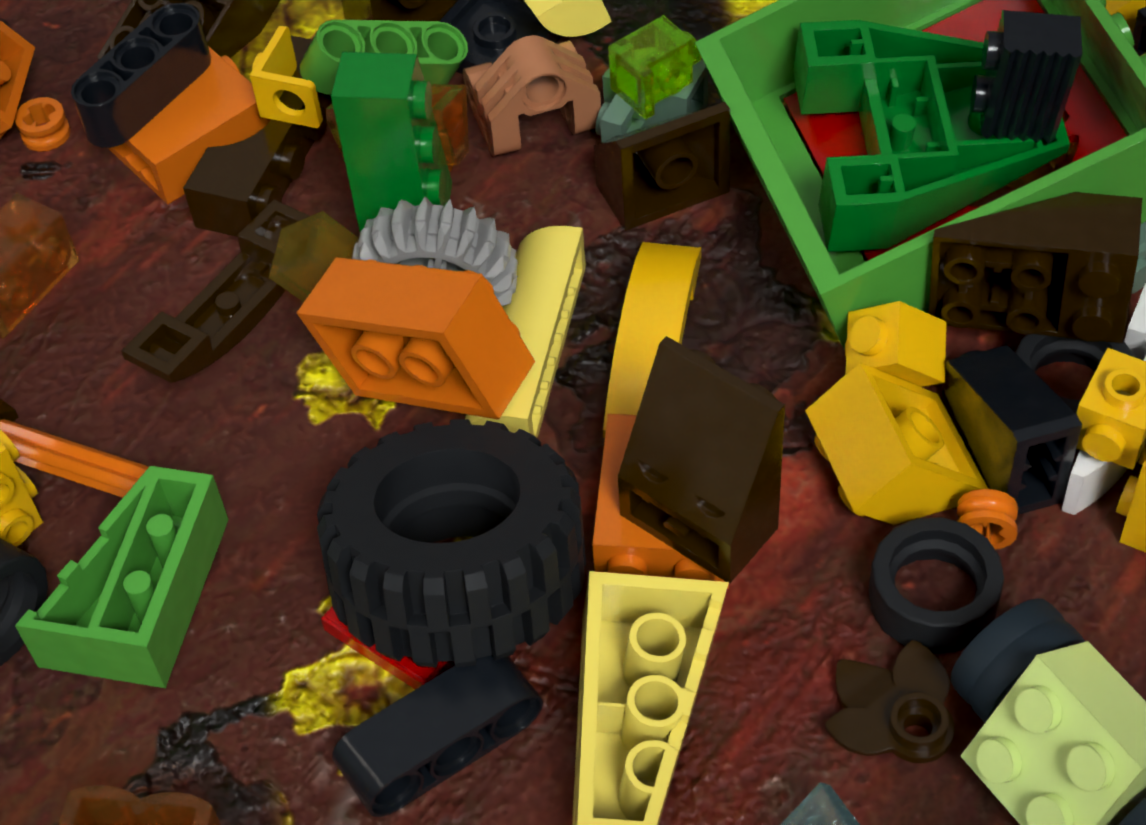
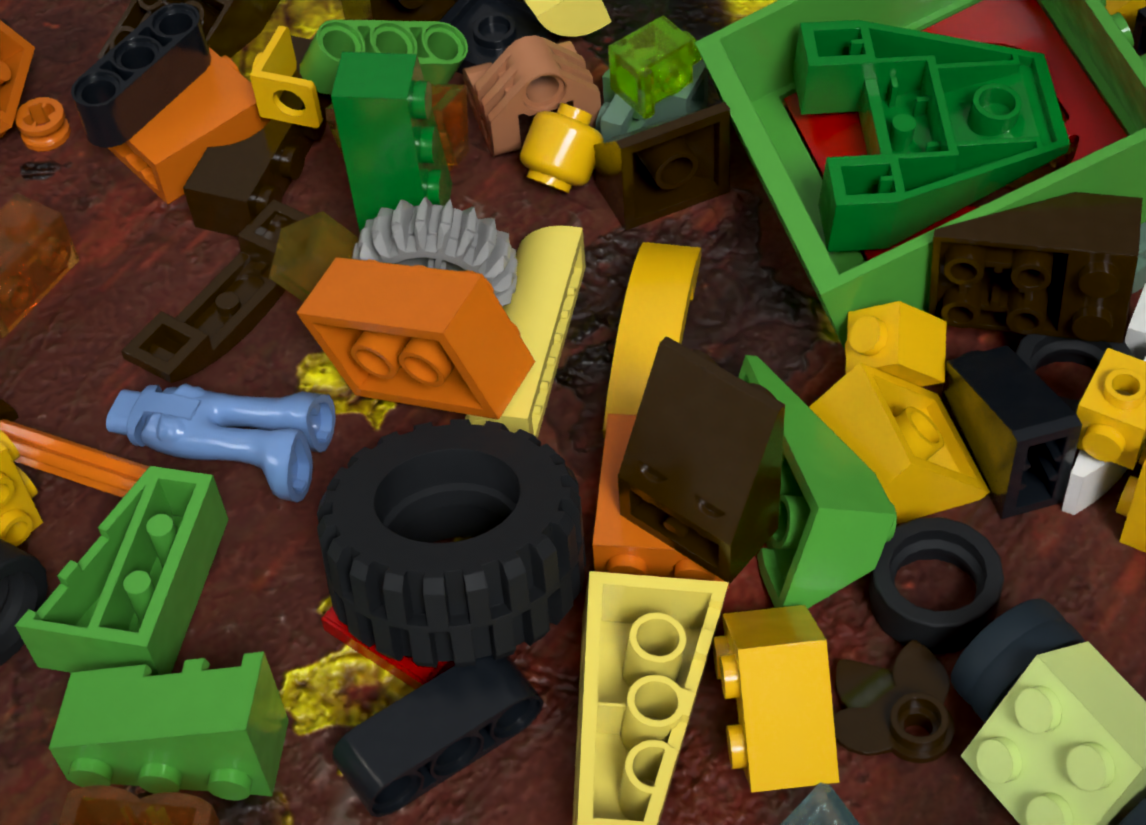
(174, 730): none -> bright green wedge
(204, 427): none -> medium blue piece
(560, 148): none -> yellow head
(783, 695): none -> yellow brick
(829, 507): none -> bright green wedge
(990, 514): orange bush -> none
(1027, 75): black brick -> none

